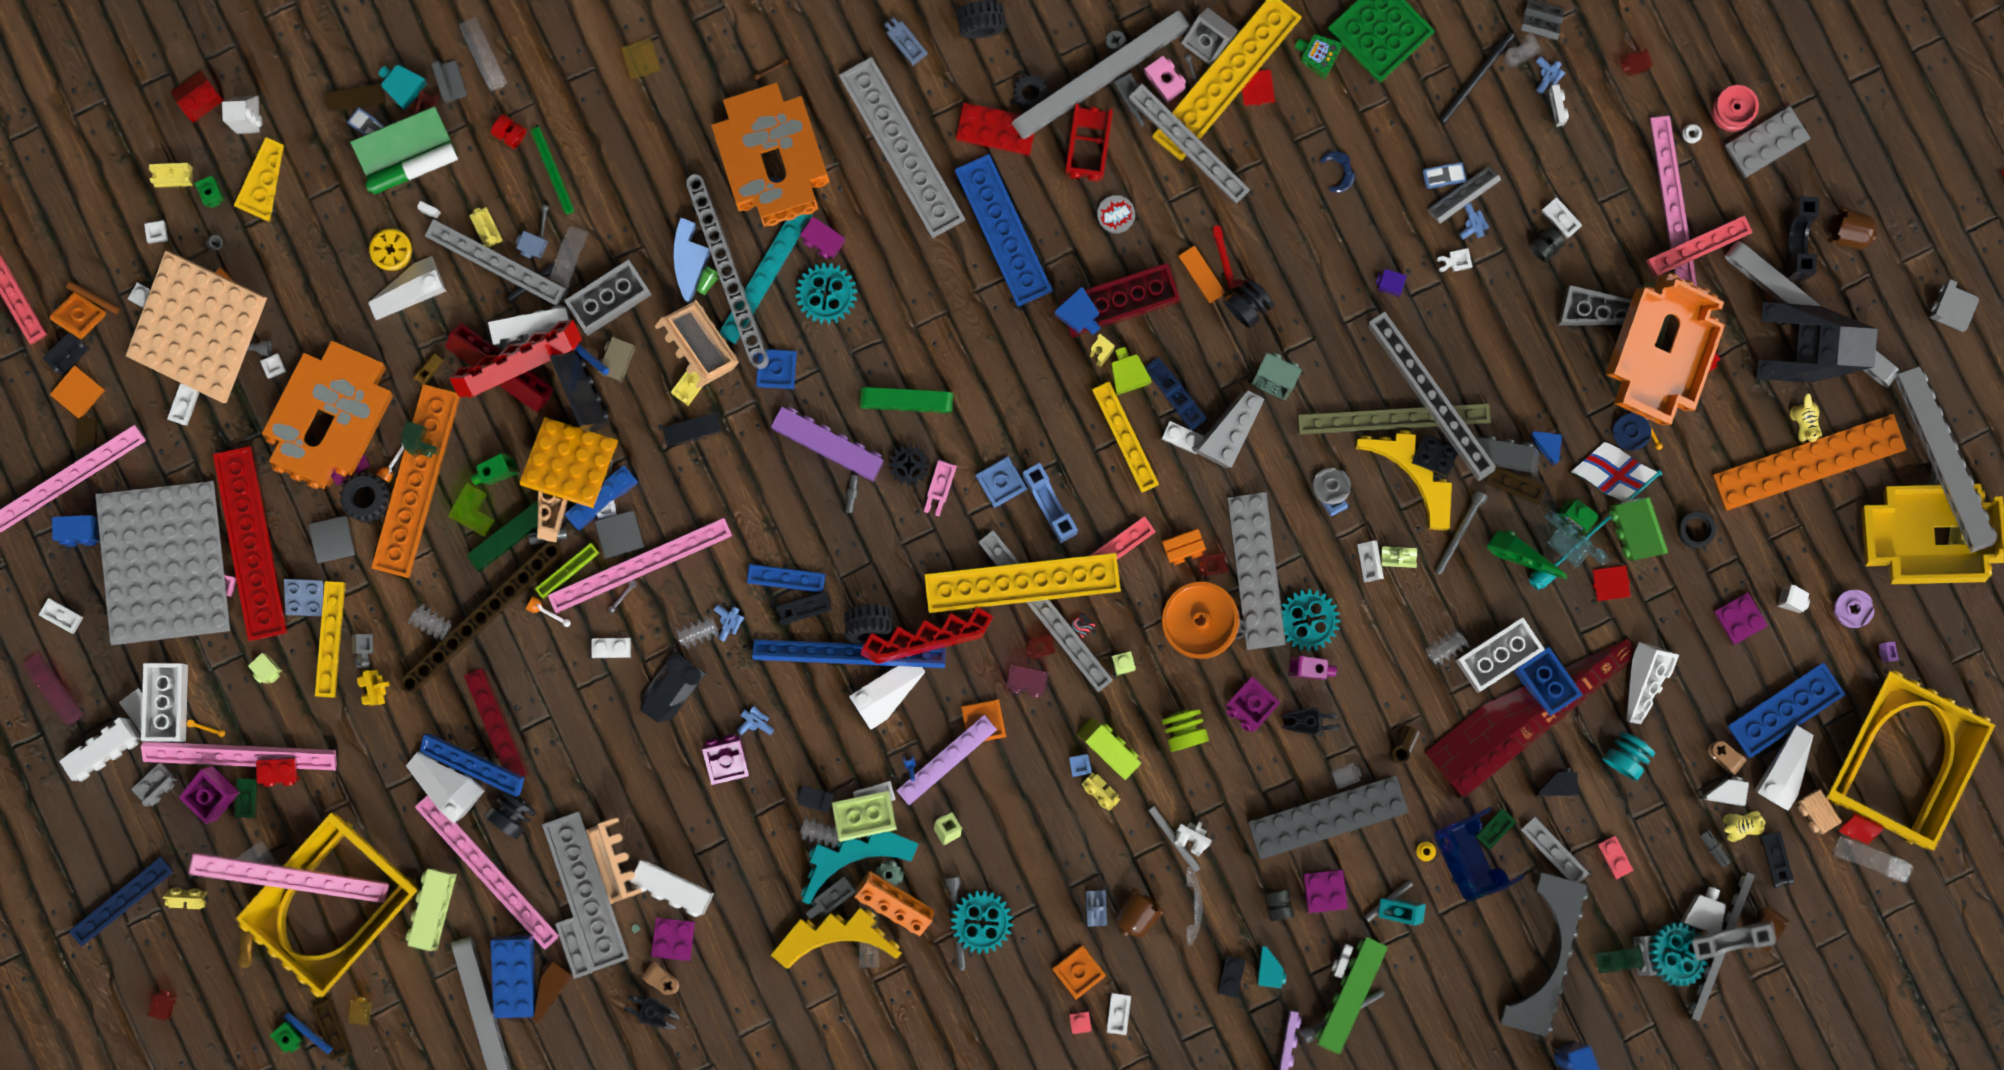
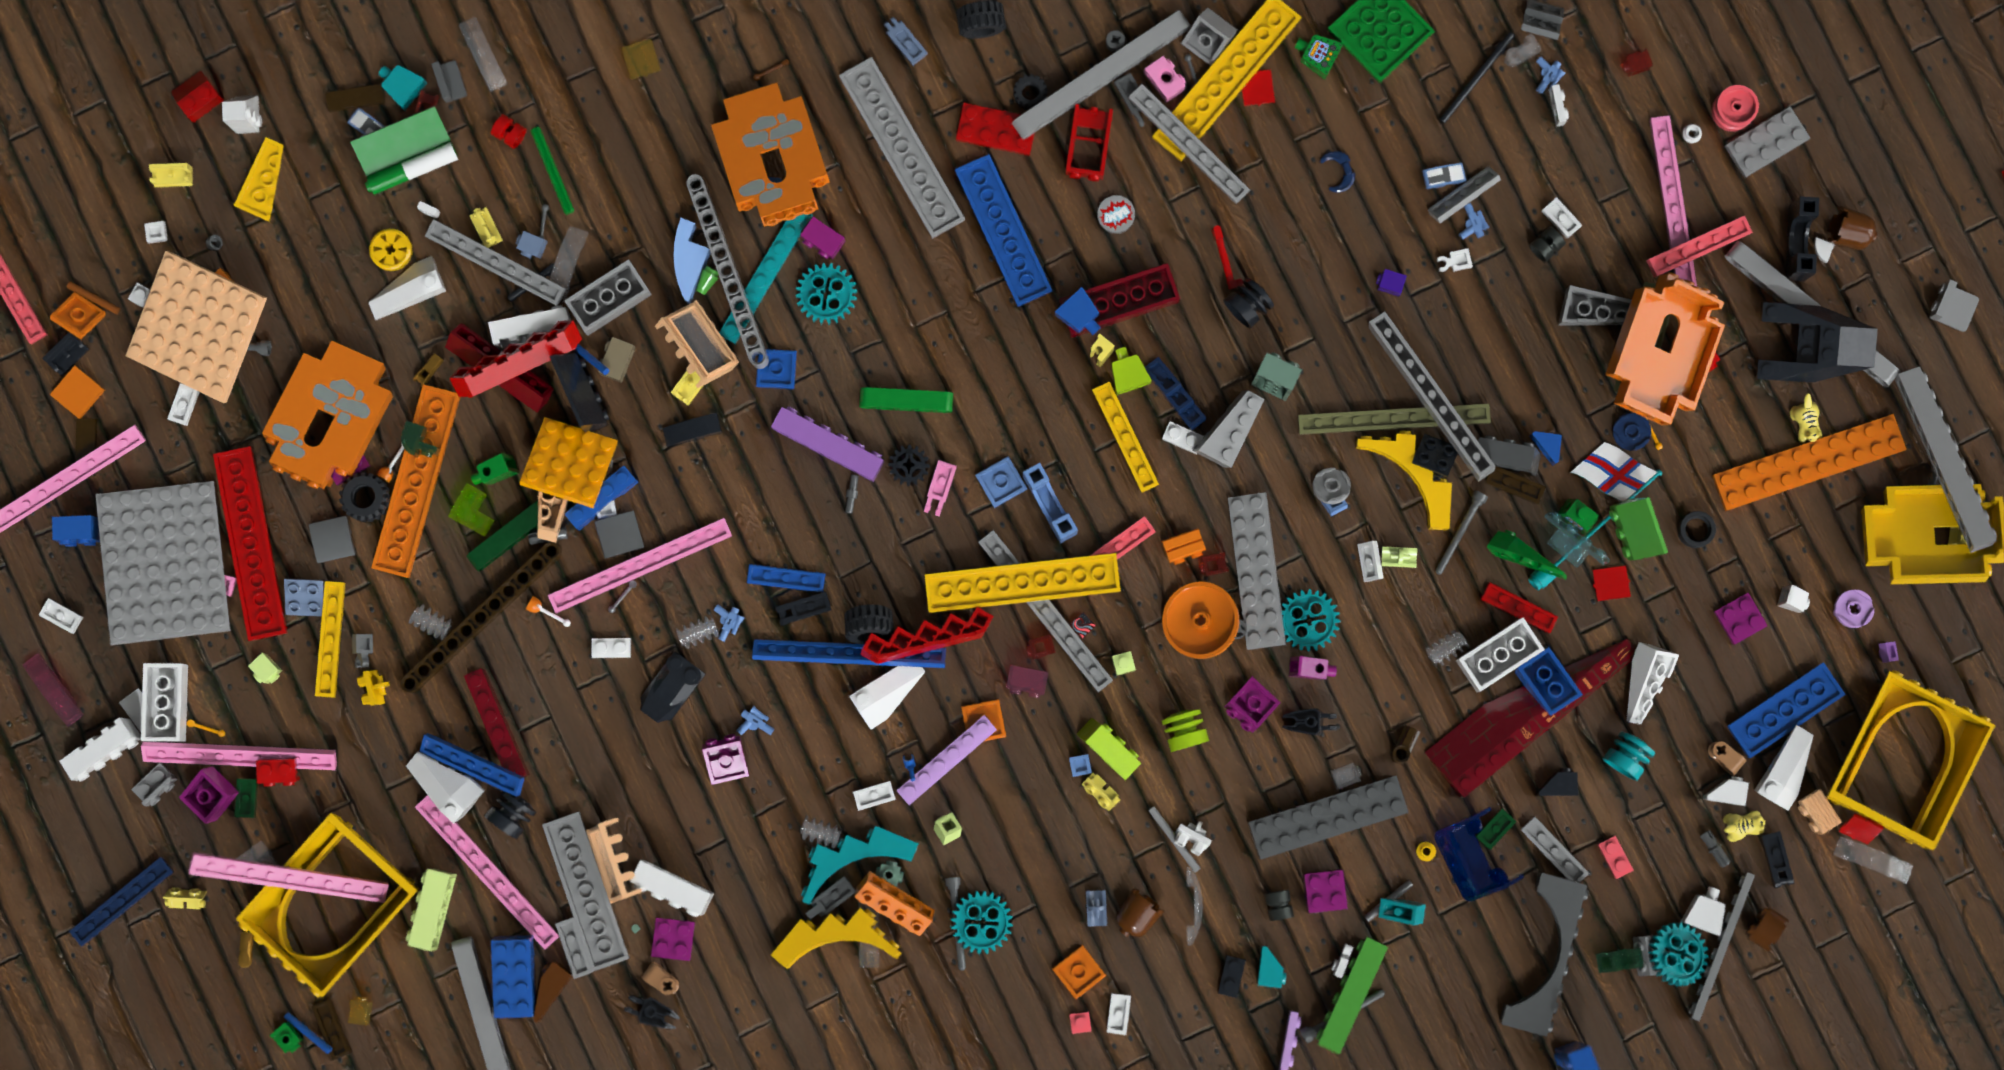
(162, 1005): clear red window -> none
(216, 195): green brick -> none
(273, 366): white tile -> none
(567, 571): lime piece -> none
(815, 799): black hips -> none
(864, 816): yellowish green plate -> none
(1202, 274): orange tile -> none
(1519, 607): none -> red tile
(1742, 937): light grey arch -> none
(1823, 249): none -> white tile

